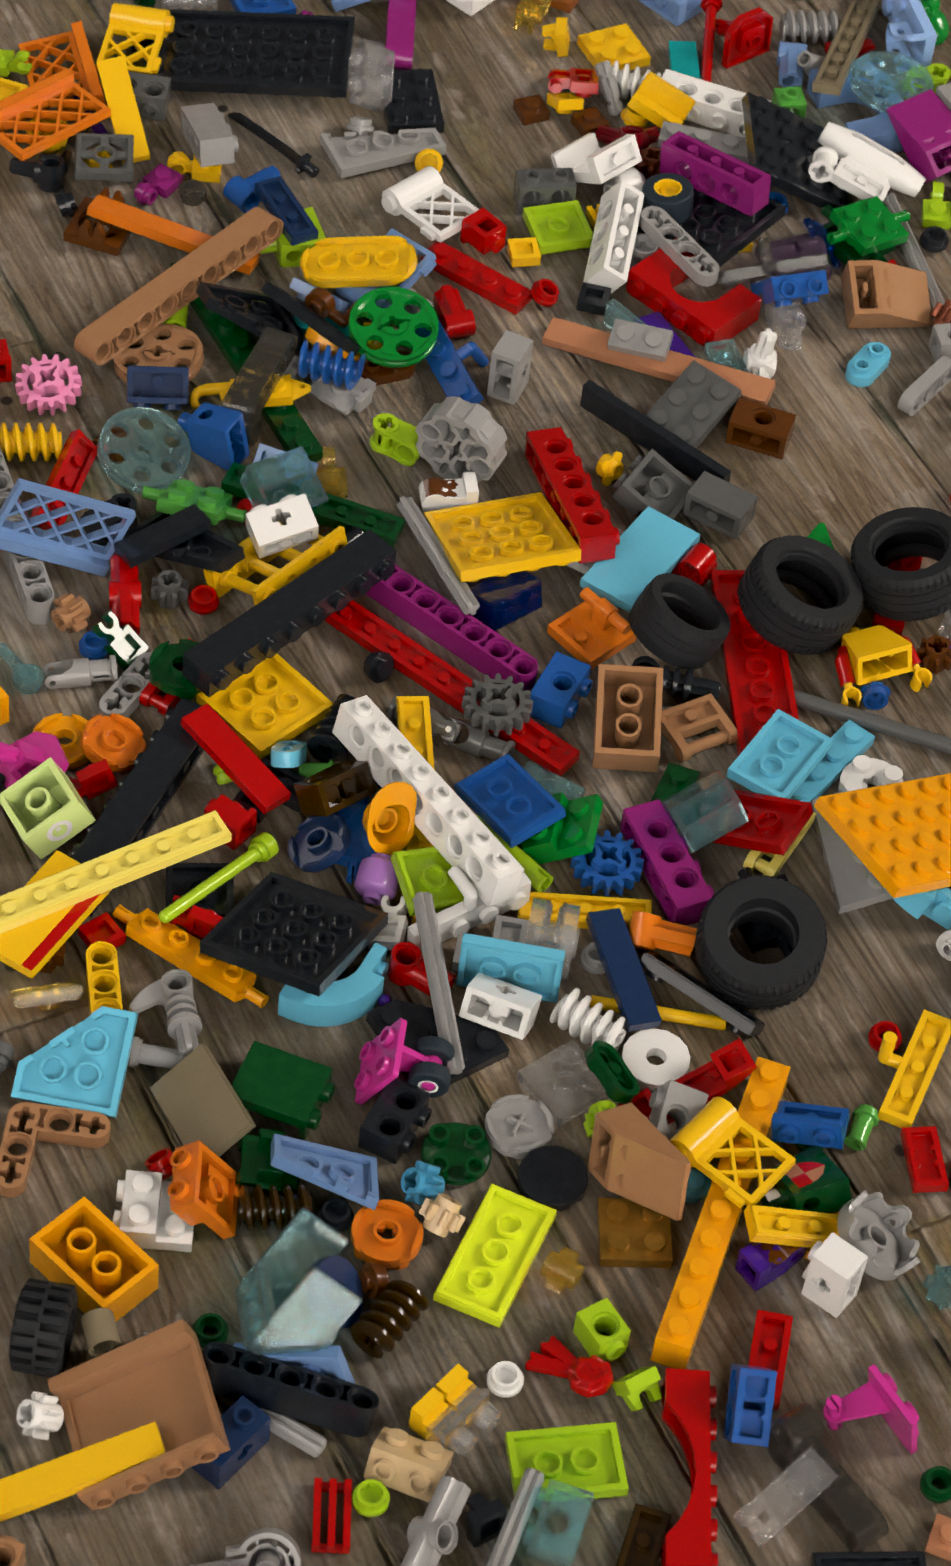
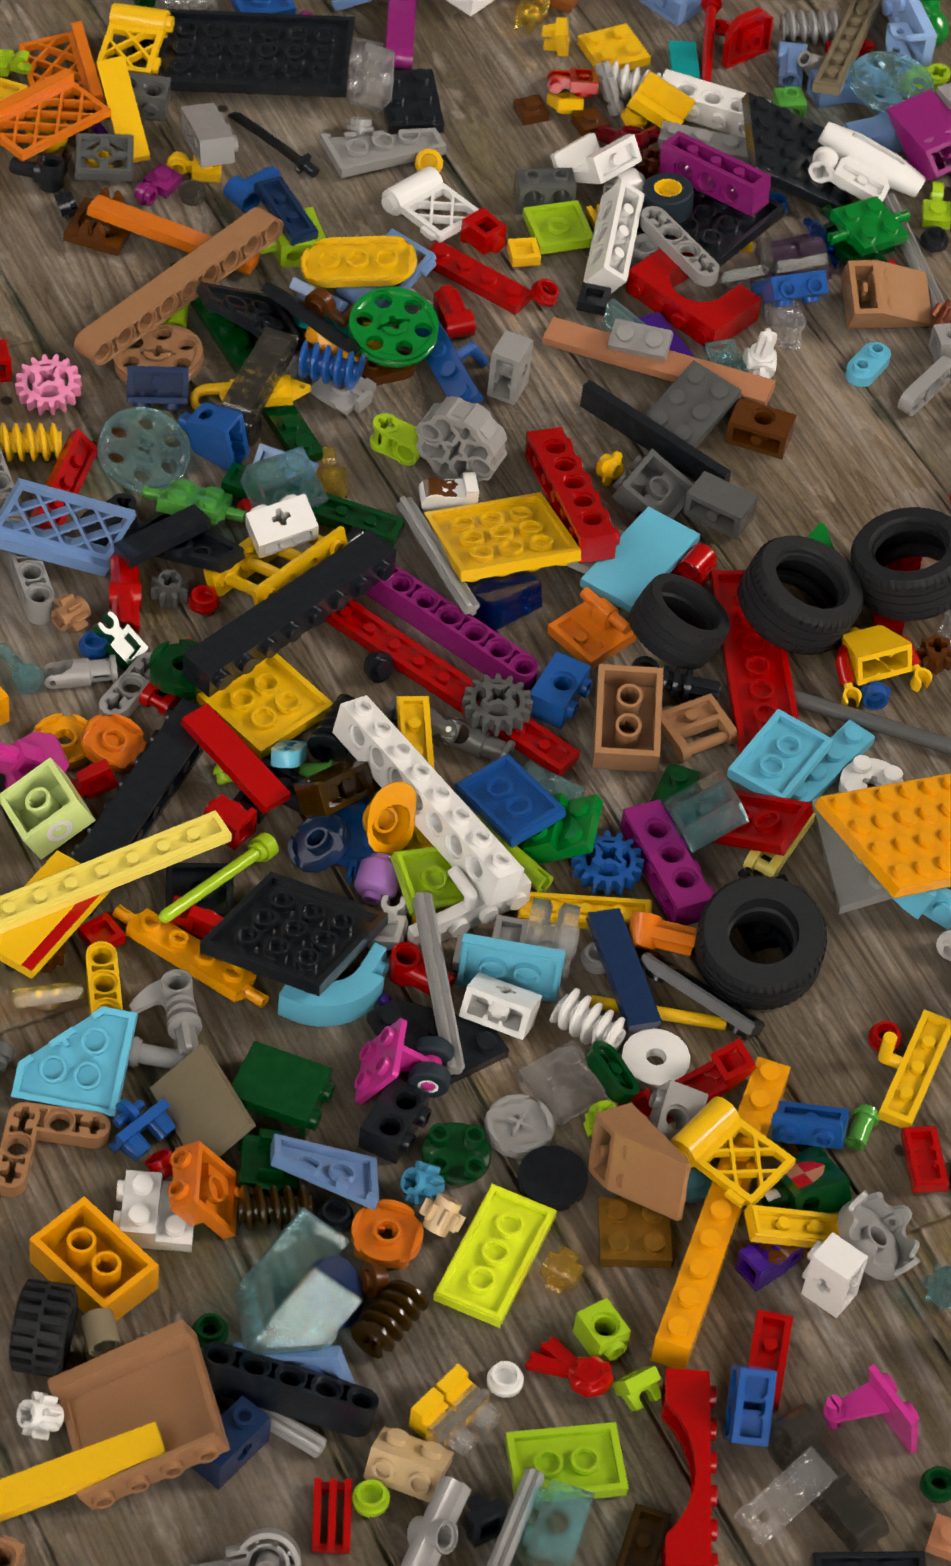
(130, 1138): none -> blue hips

